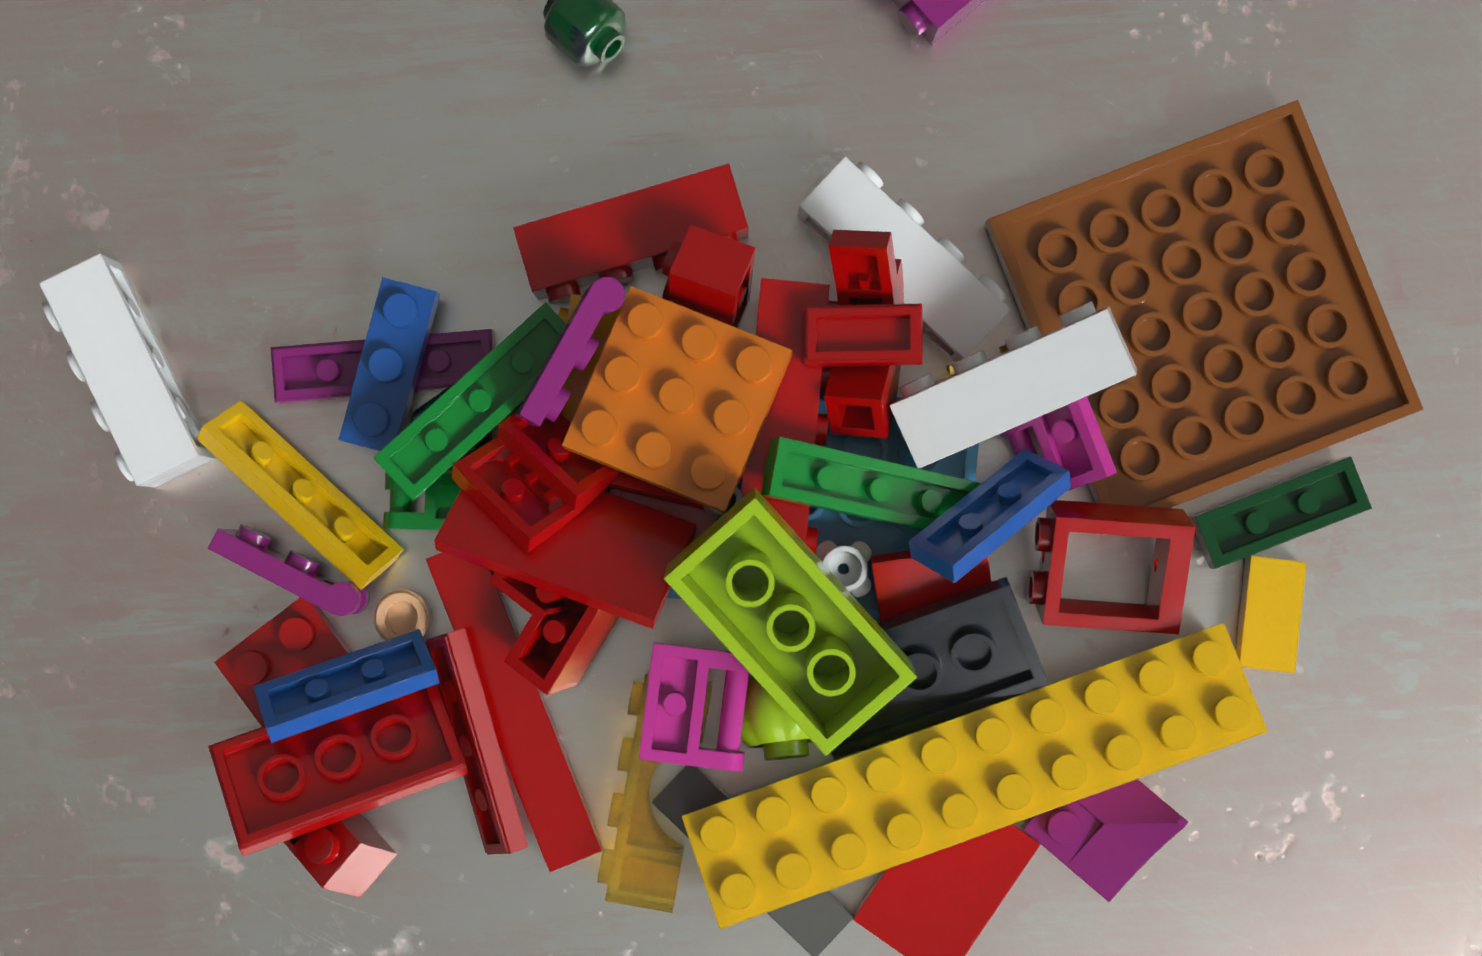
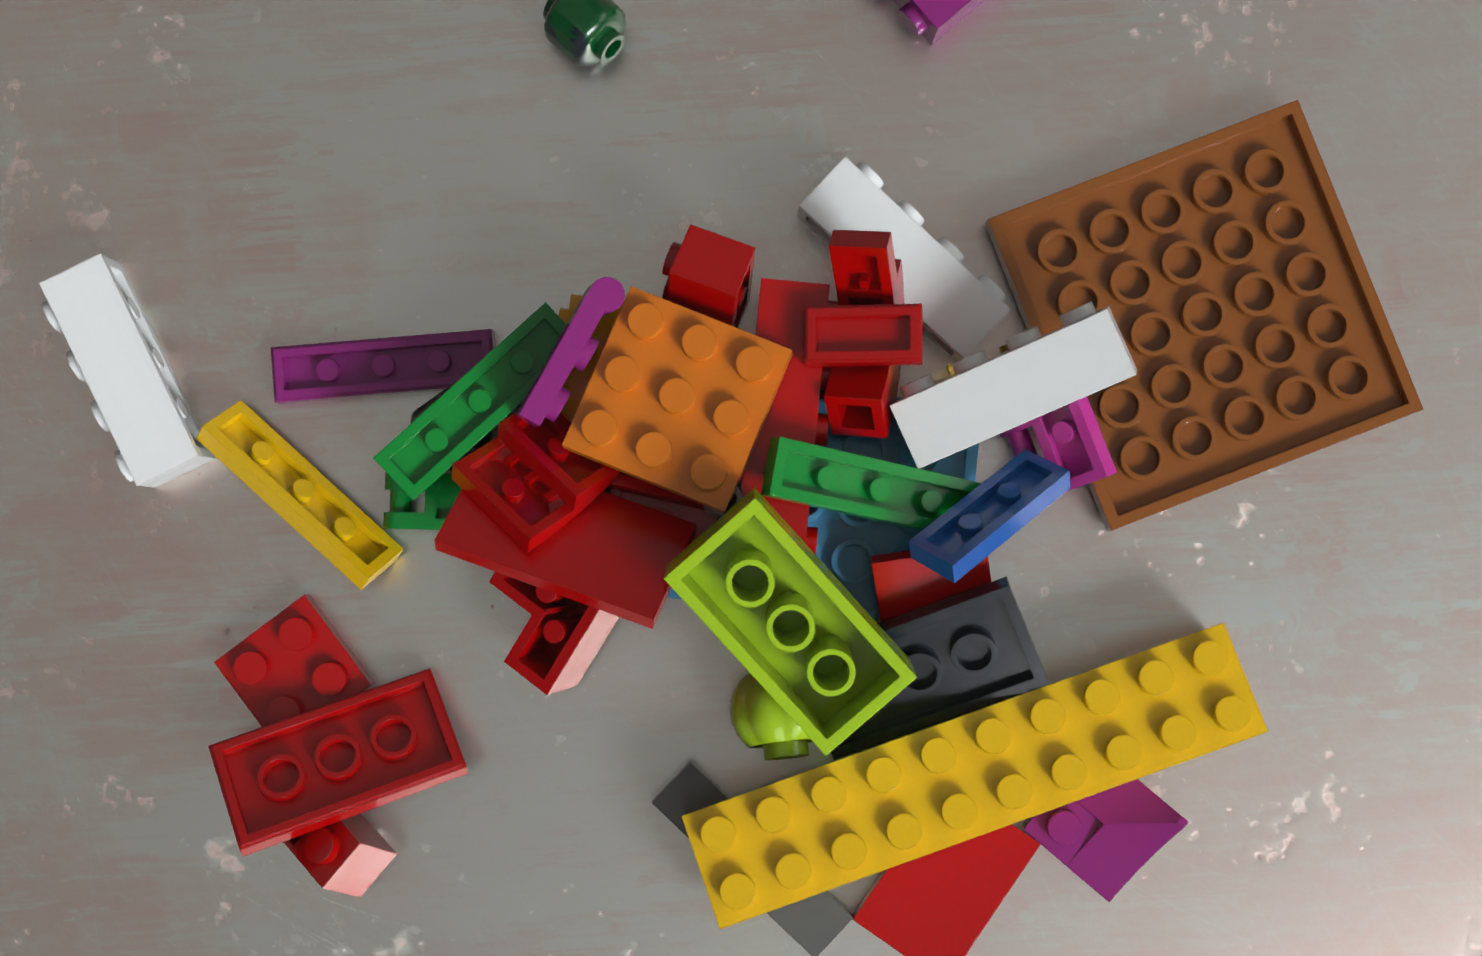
(292, 572): magenta plate -> none
(345, 685): blue plate -> none
(389, 364): blue plate -> none
(402, 613): light nougat tile -> none
(473, 727): red tile -> none
(518, 715): red tile -> none
(626, 232): red brick -> none
(645, 858): clear yellow arch -> none
(677, 707): dark pink plate -> none
(855, 557): white plate -> none
(1168, 575): red window -> none
(1270, 613): yellow tile -> none
(1280, 512): dark green plate -> none

